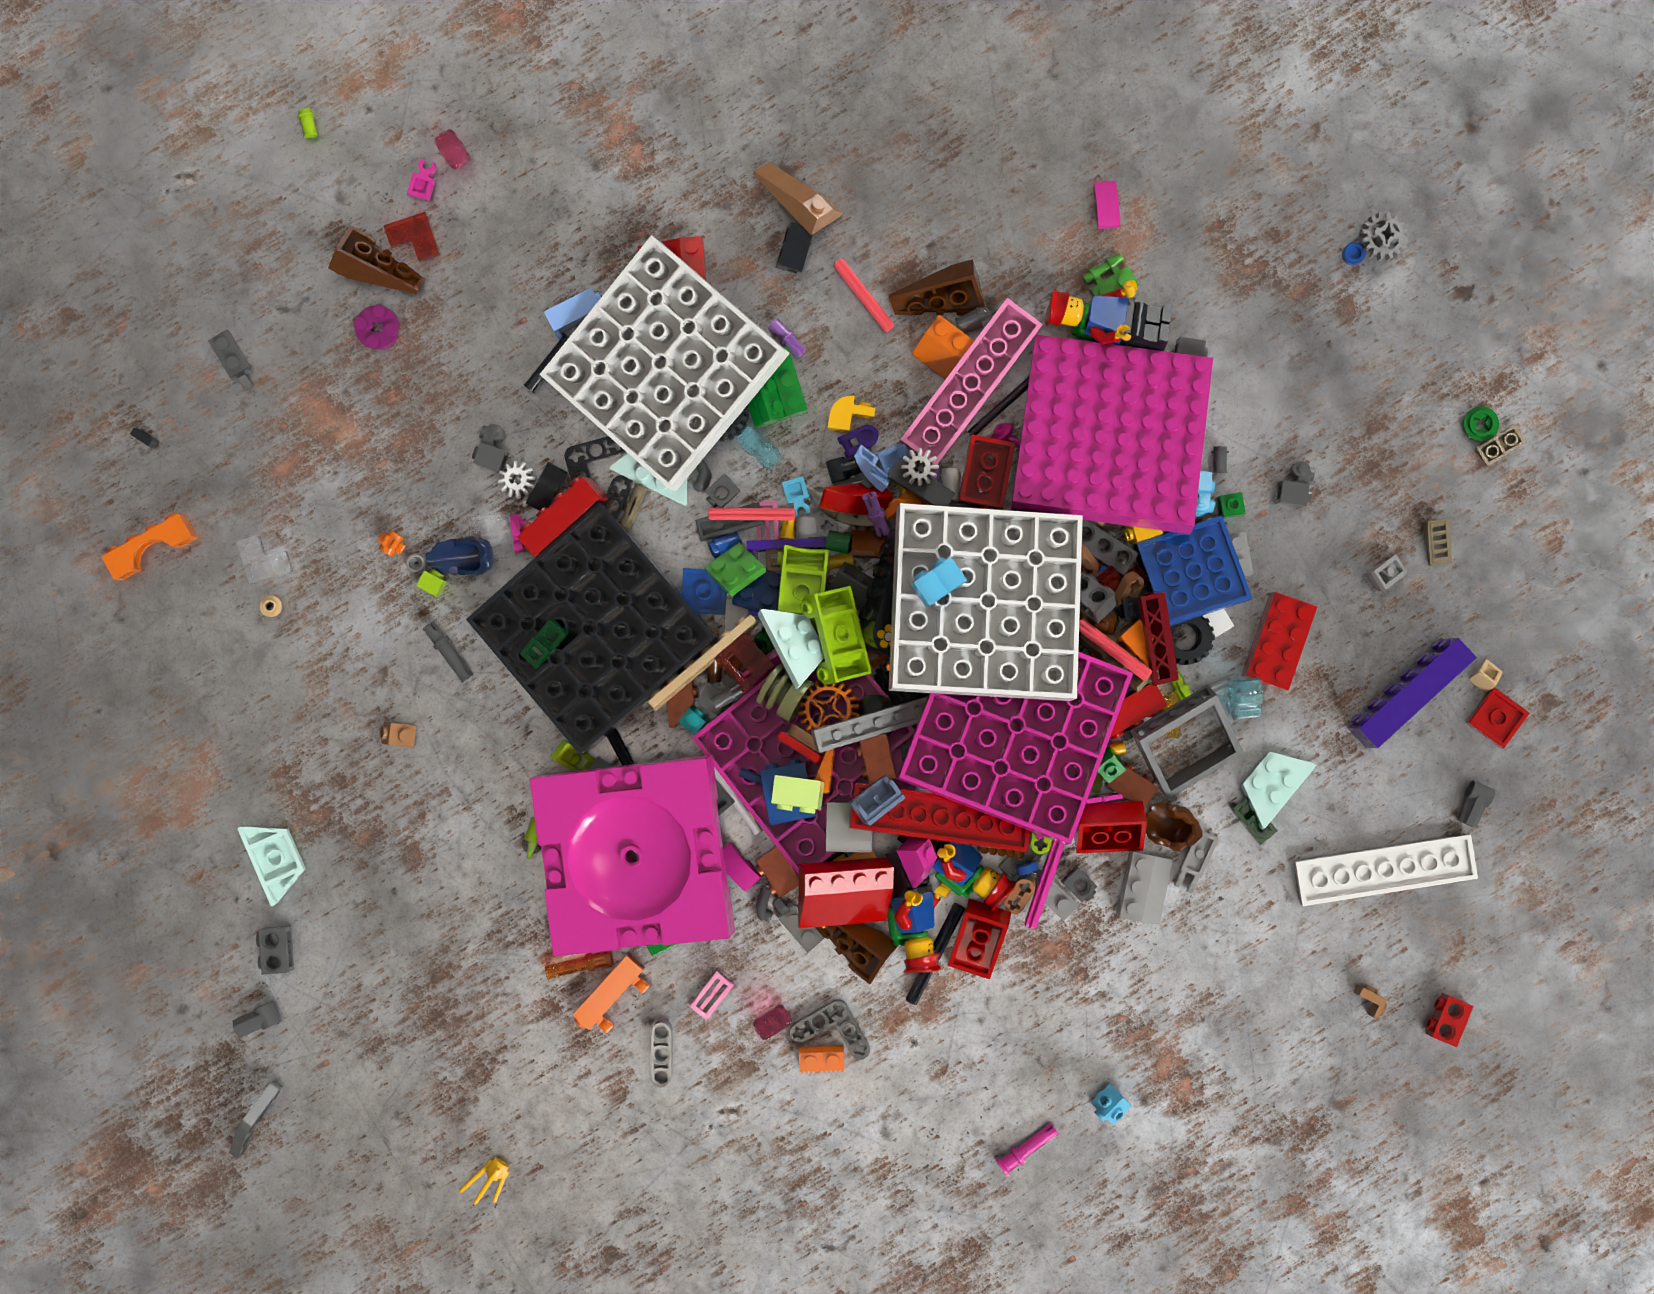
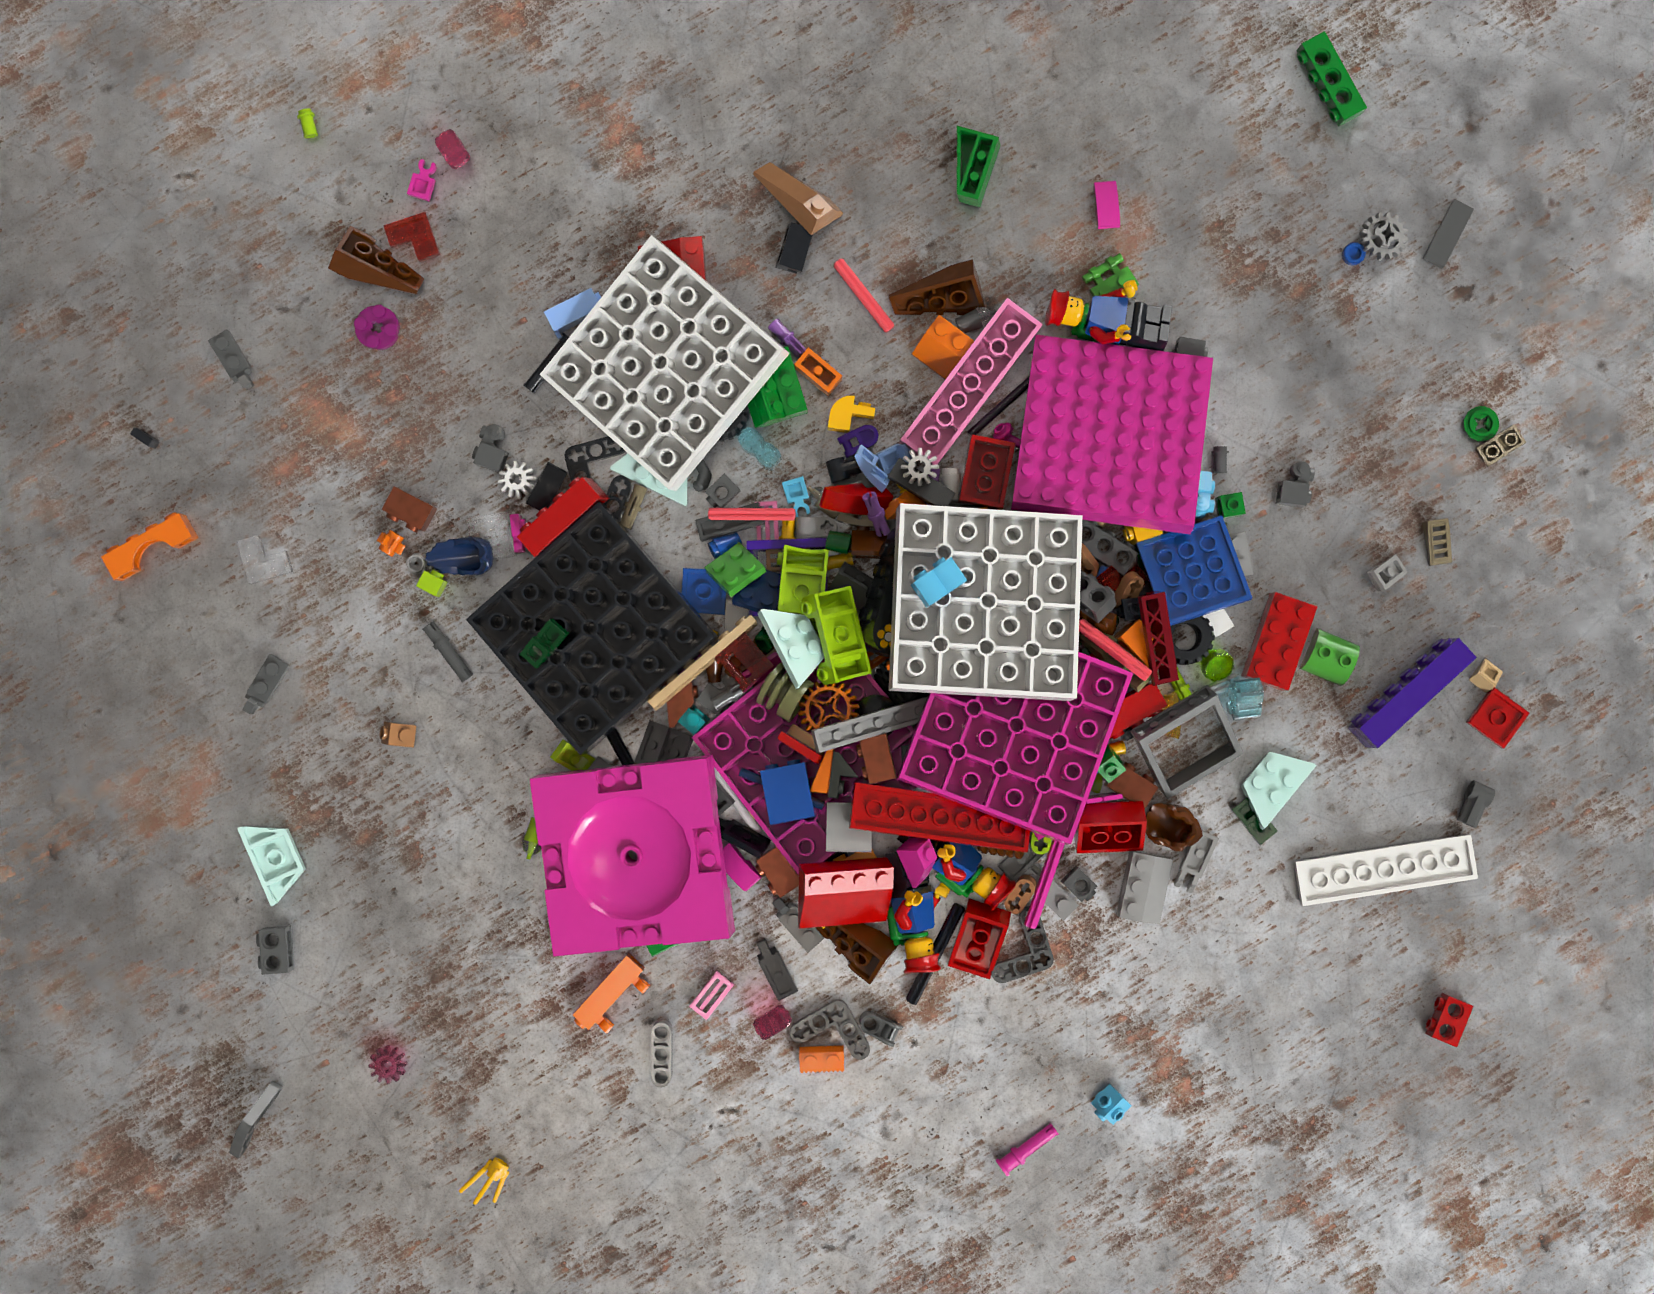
(260, 1018): dark grey piece -> none
(265, 683): none -> dark grey hinge
(276, 609): tan plate -> none
(392, 1071): none -> clear pink gear
(408, 509): none -> copper brick
(588, 962): clear orange pin -> none
(662, 744): none -> dark grey slope
(744, 837): none -> black hinge
(761, 904): dark grey arm -> none
(775, 971): none -> black hinge
(797, 792): yellowish green brick -> none
(818, 371): none -> orange brick
(839, 768): none -> pearl dark grey slope
(876, 800): sand blue hinge -> none
(884, 1028): none -> dark grey piece
(975, 164): none -> green wedge
(1026, 867): blue tile -> none
(1035, 951): none -> dark grey beam
(1217, 665): none -> clear neon green hair
(1321, 47): none -> green brick
(1330, 657): none -> bright green brick
(1379, 1003): medium nougat bracket -> none
(1448, 233): none -> dark grey tile

